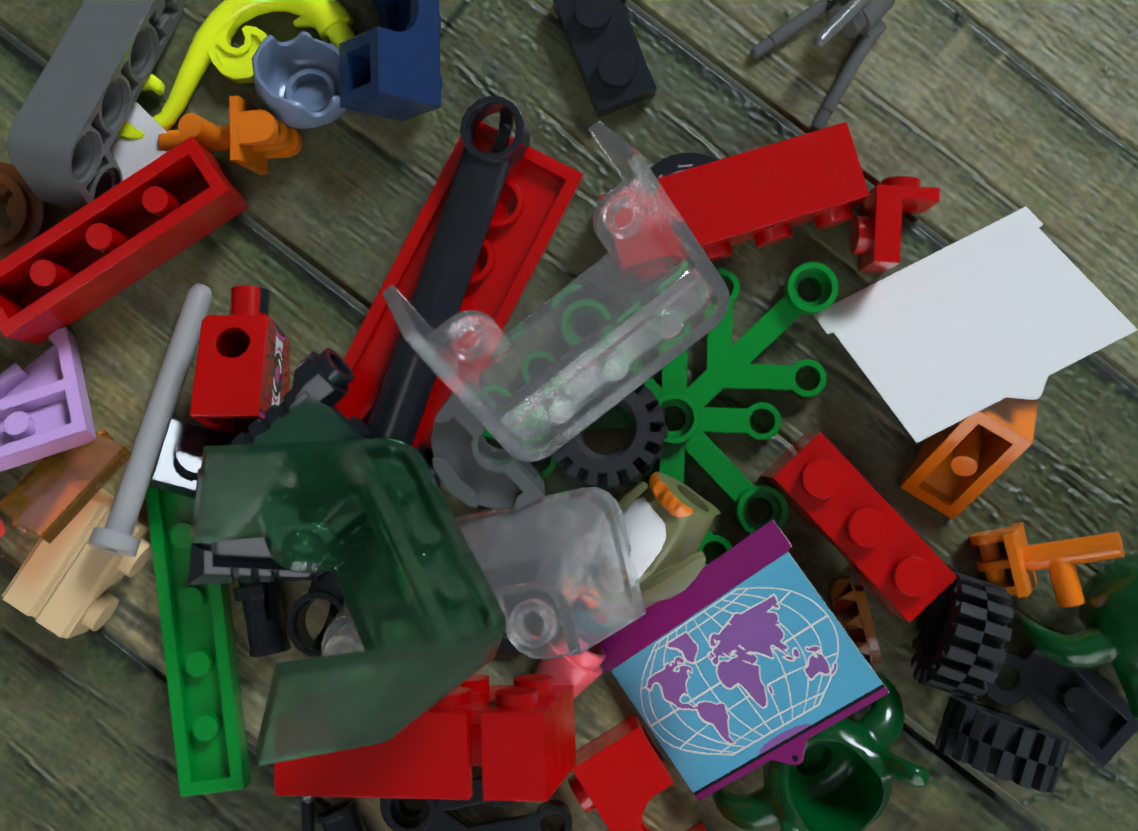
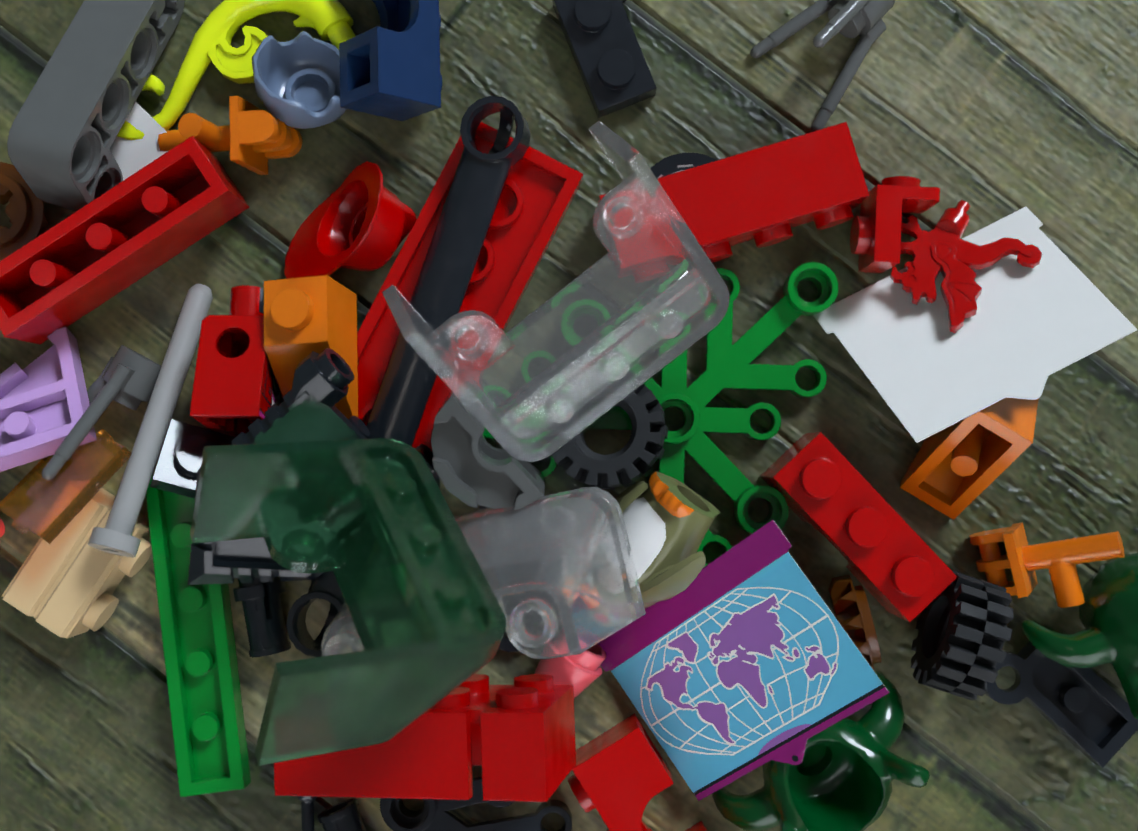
(125, 379): none -> dark grey plant
(310, 317): none -> orange slope
(351, 228): none -> red piece
(955, 258): none -> red piece
(1001, 744): black tyre -> none

